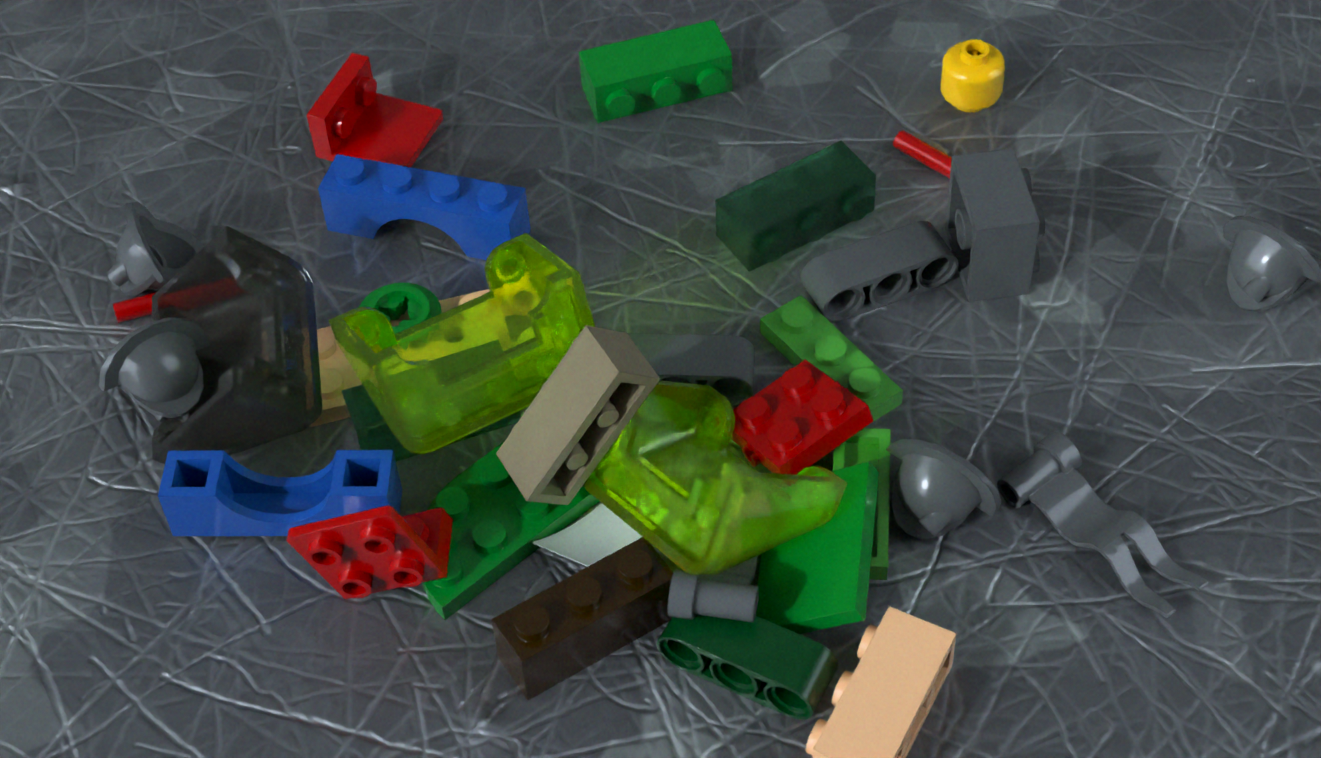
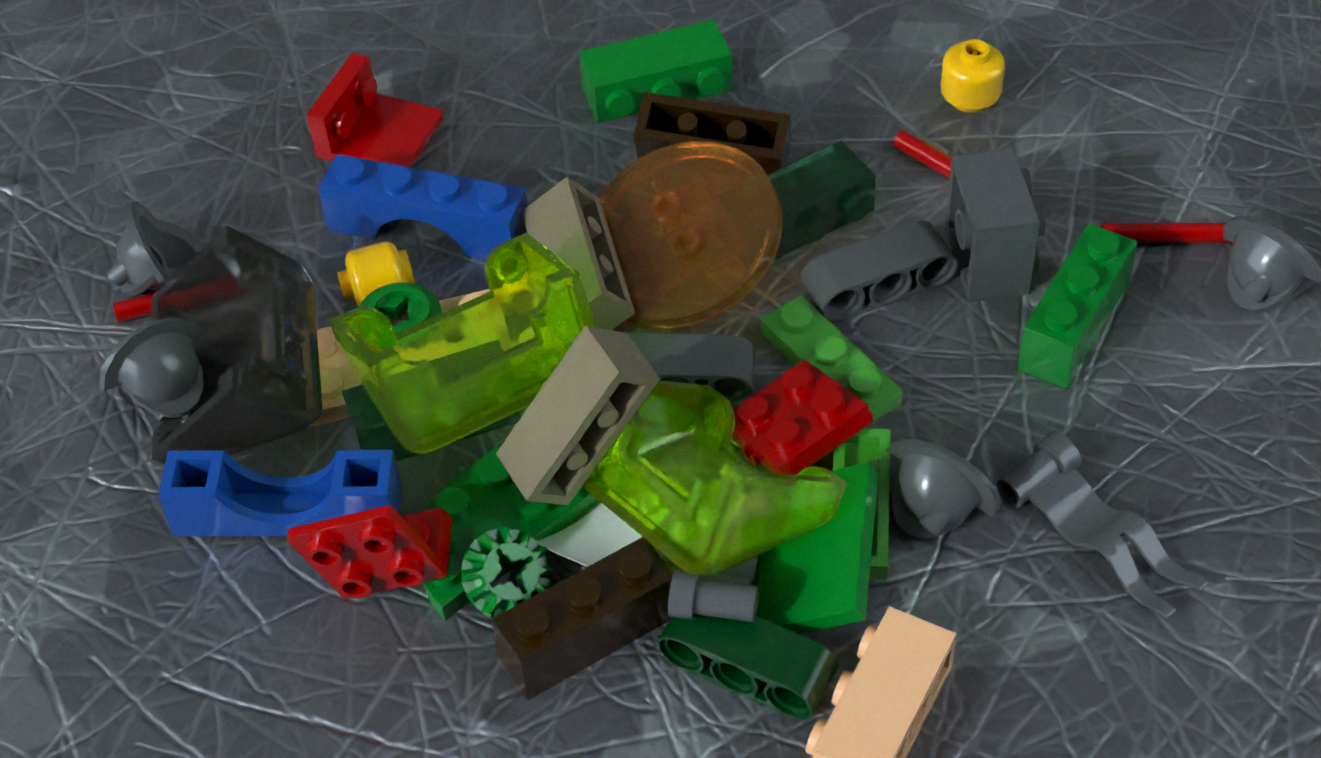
(372, 268): none -> yellow head
(482, 565): none -> green gear
(575, 229): none -> dark tan brick
(675, 120): none -> dark brown brick
(691, 231): none -> clear orange plate
(1076, 305): none -> green brick
(1169, 232): none -> red bar

